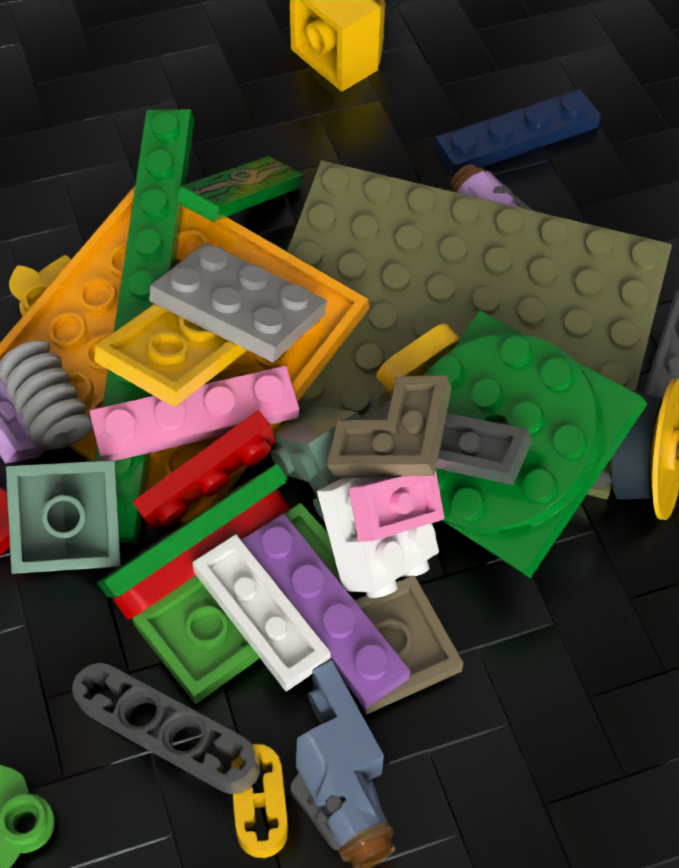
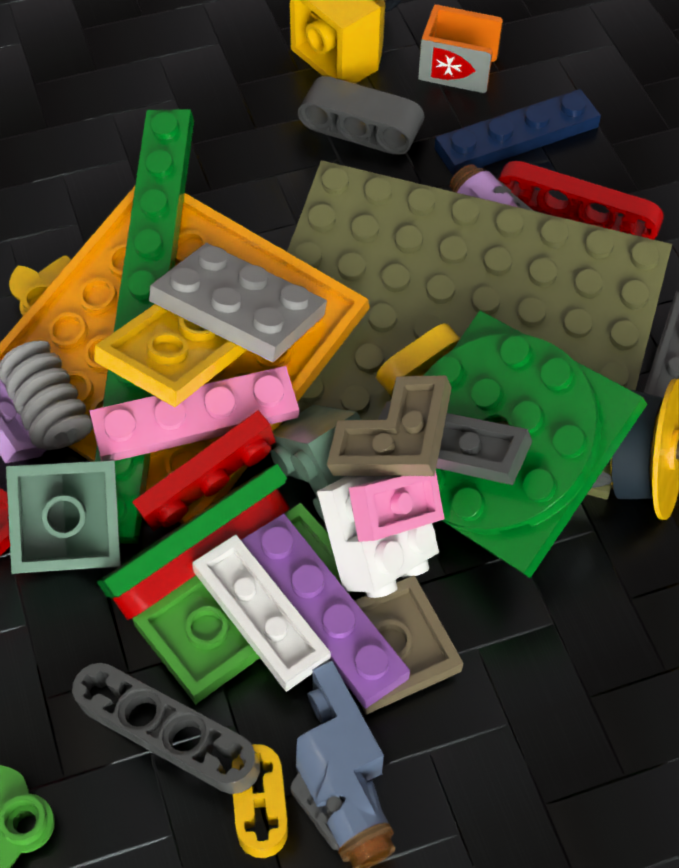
(239, 188): green tile -> none
(361, 115): none -> dark grey beam
(459, 48): none -> piece
(580, 196): none -> red beam

